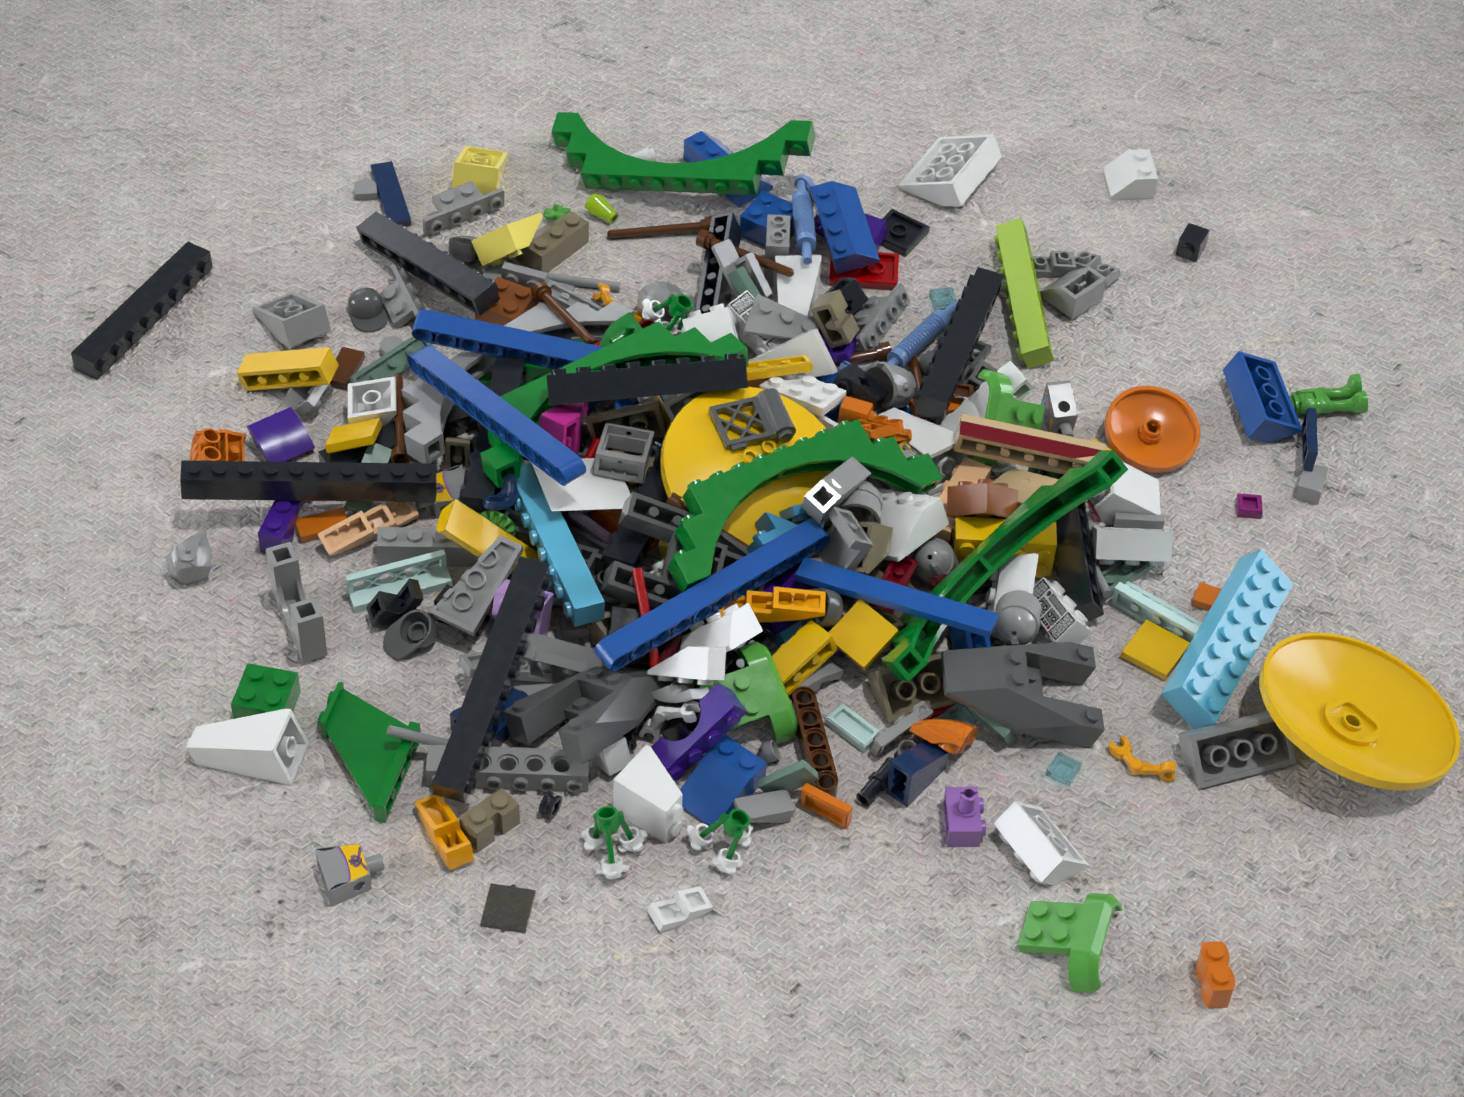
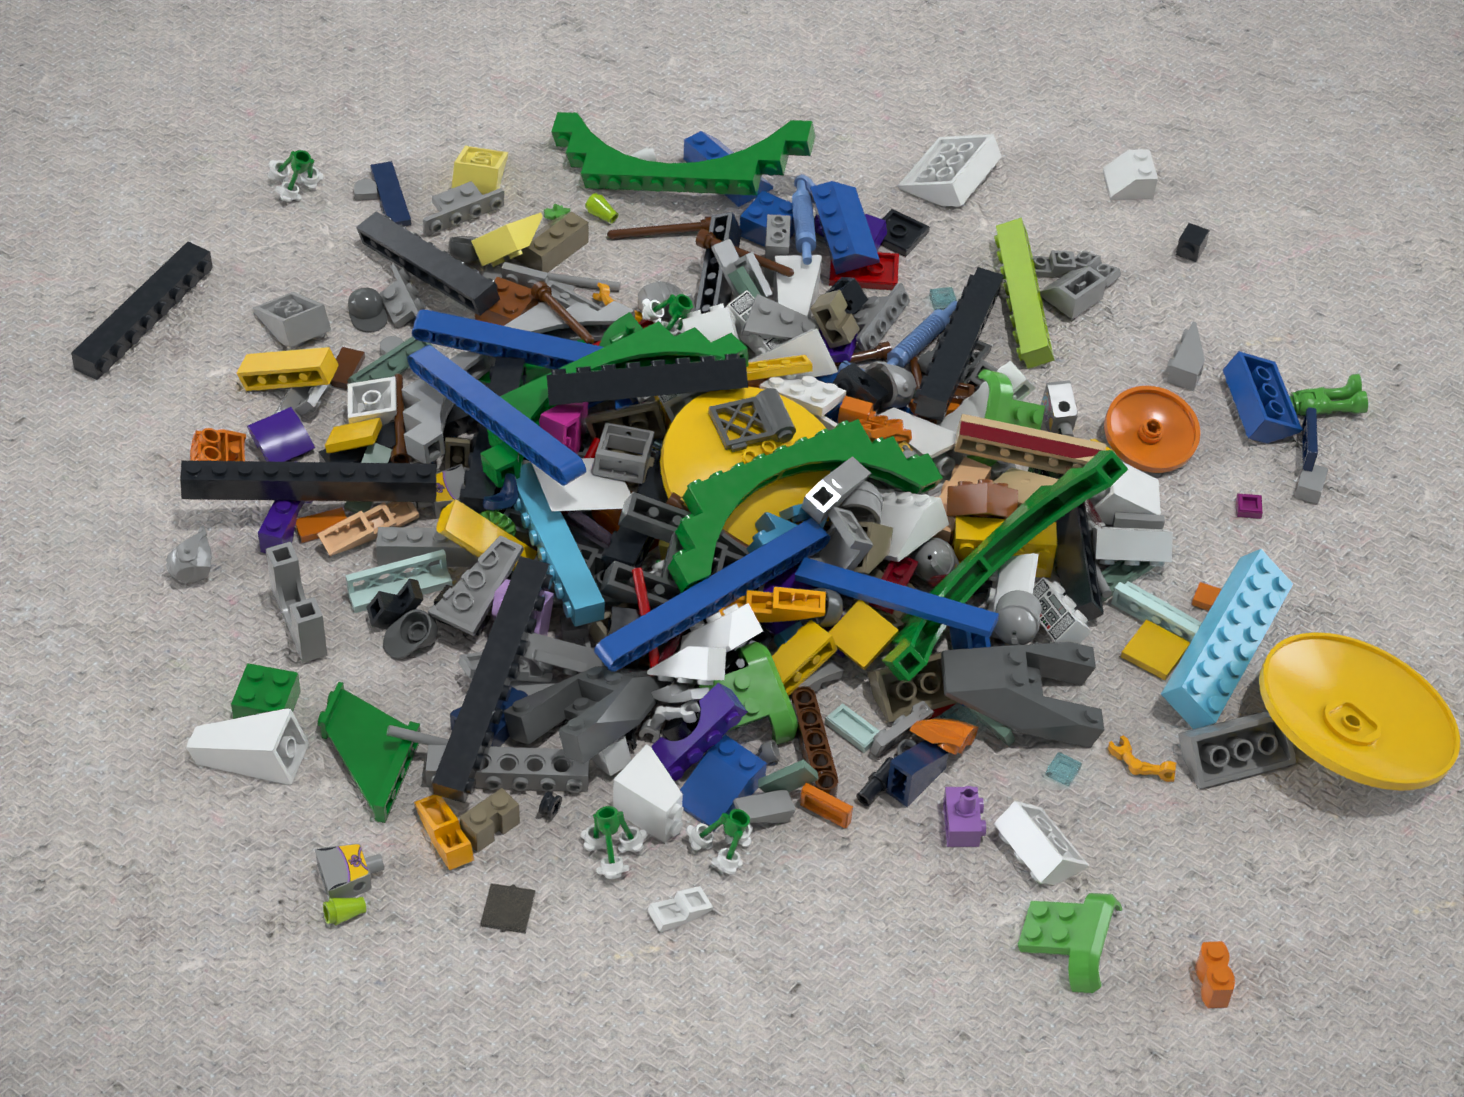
(301, 164): none -> plant
(342, 909): none -> lime cone
(1188, 361): none -> light grey slope

